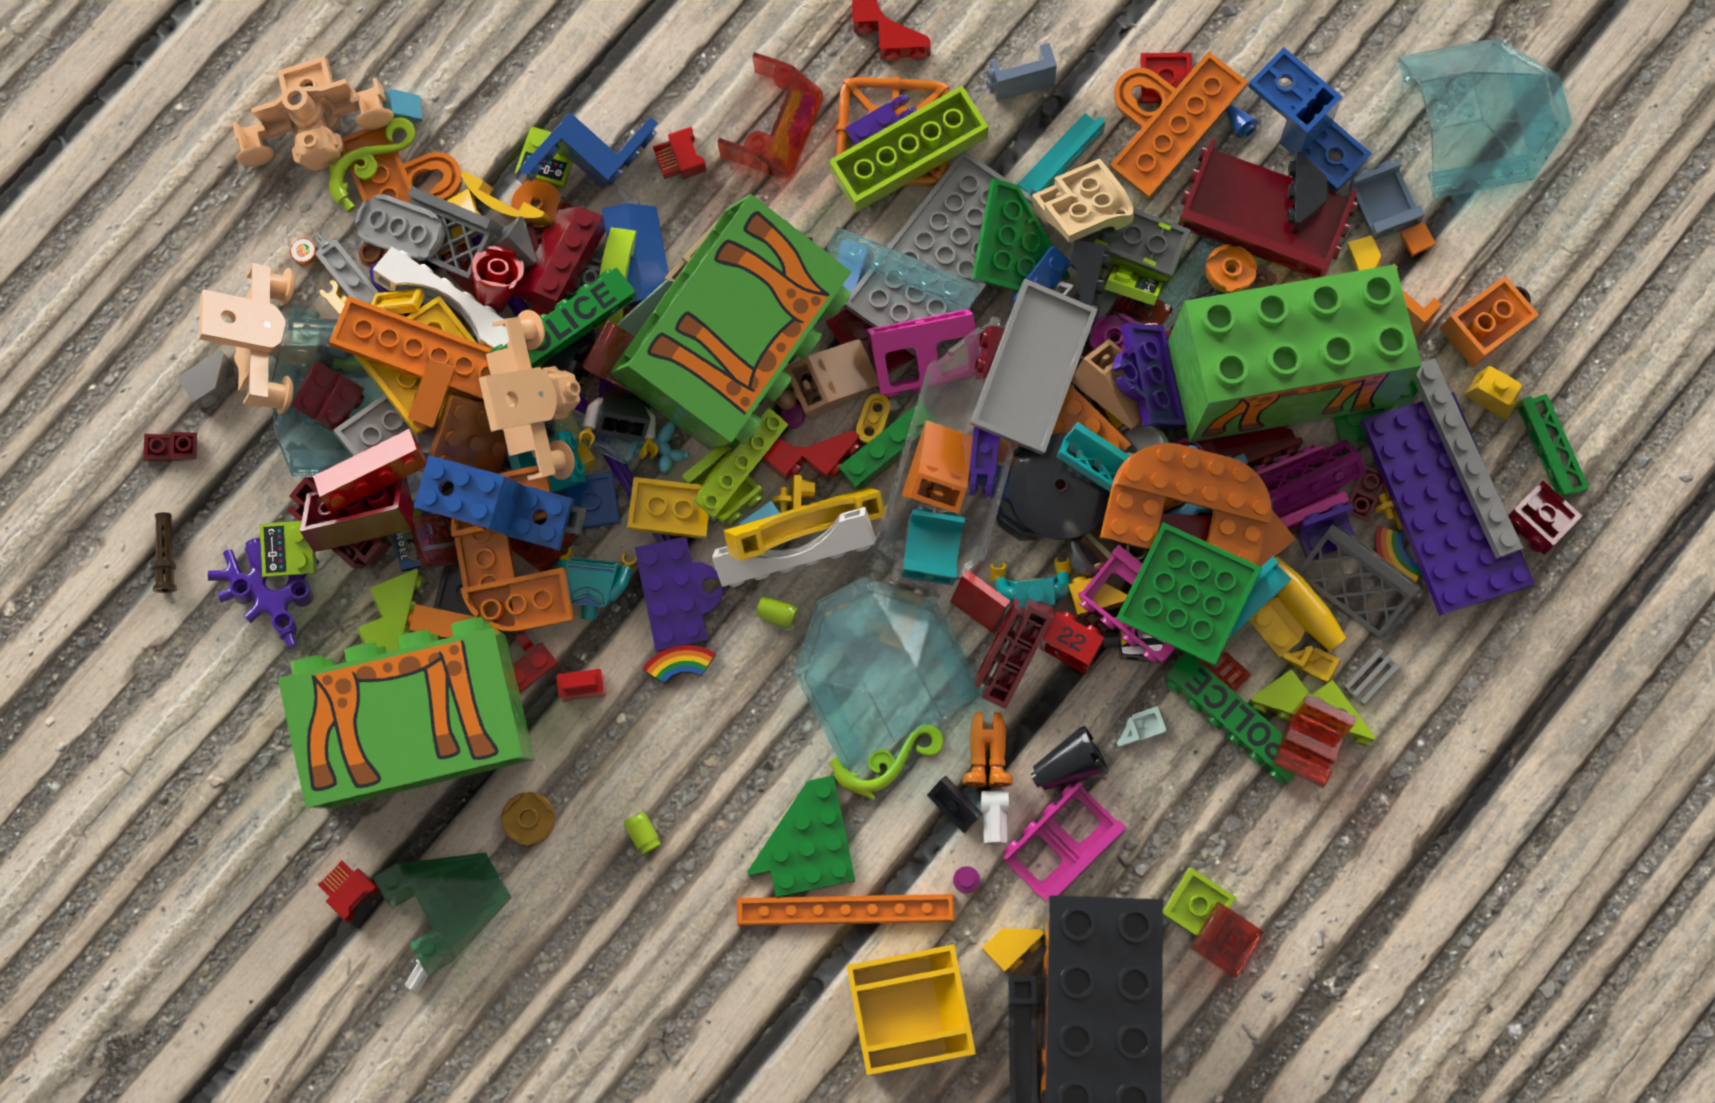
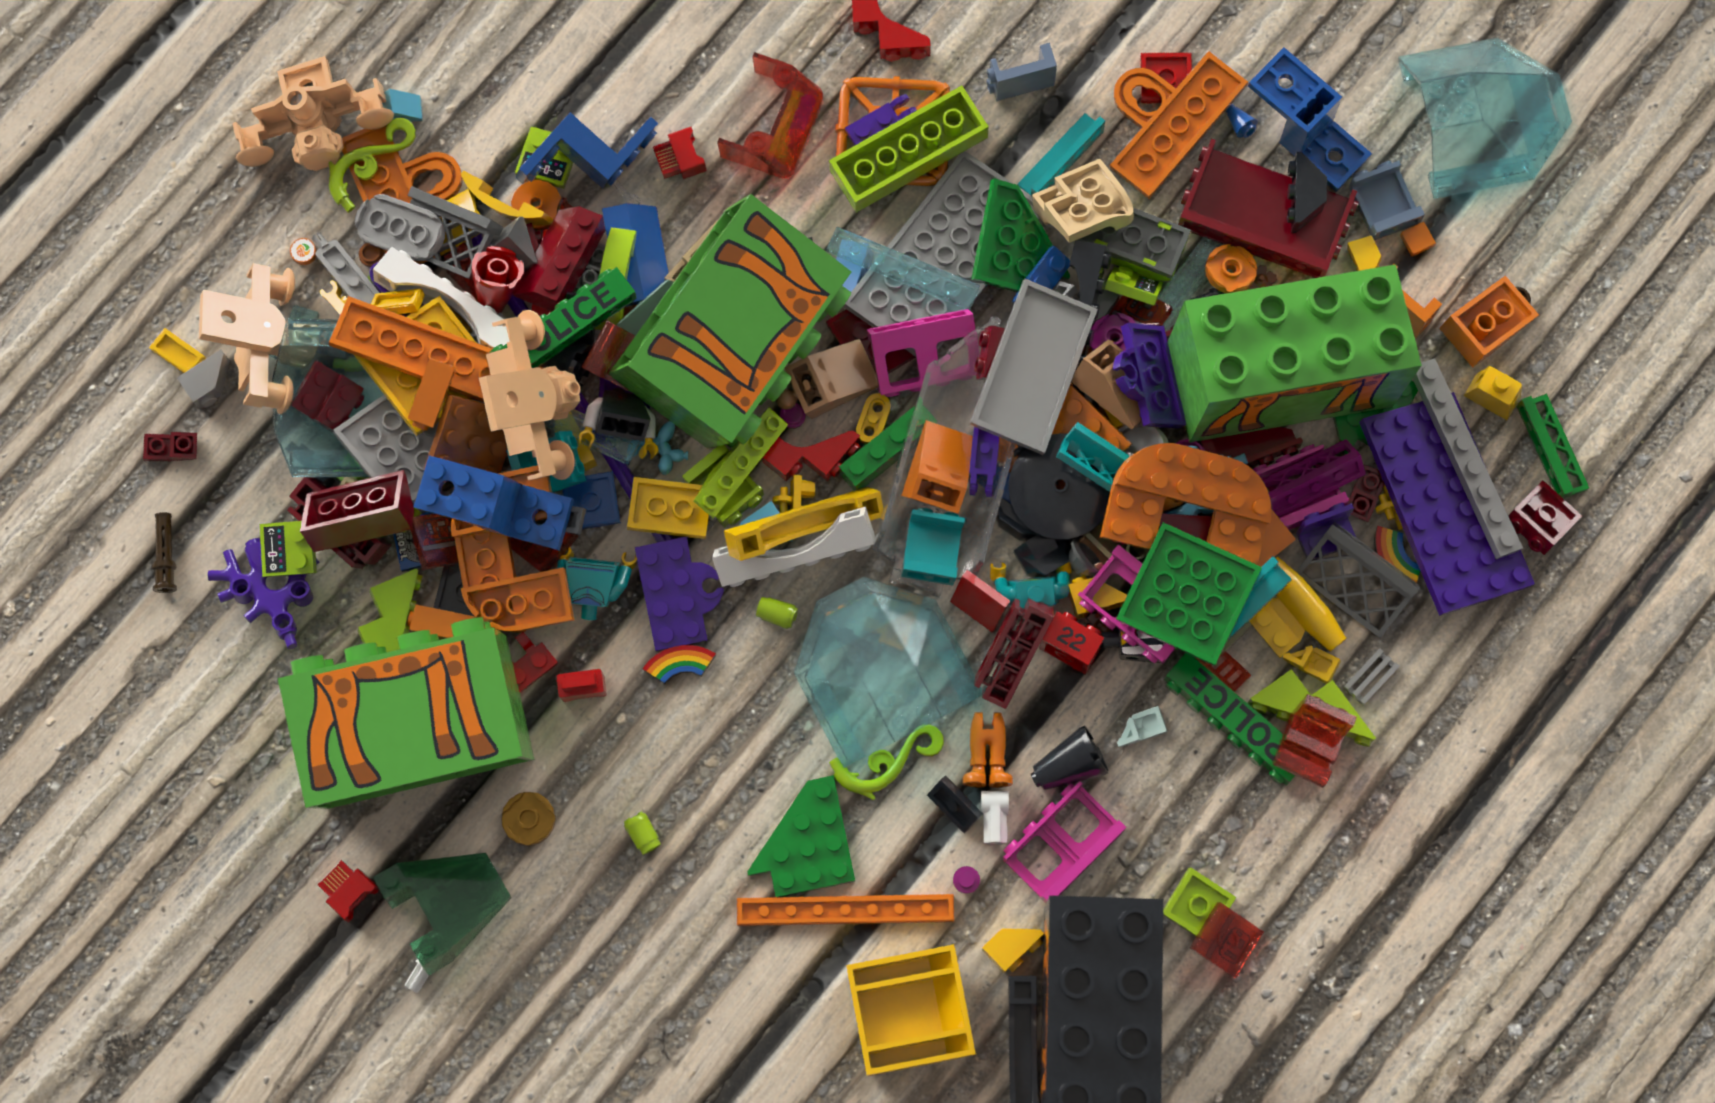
(176, 351): none -> yellow tile
(370, 471): brick -> none
(1042, 554): none -> black slope

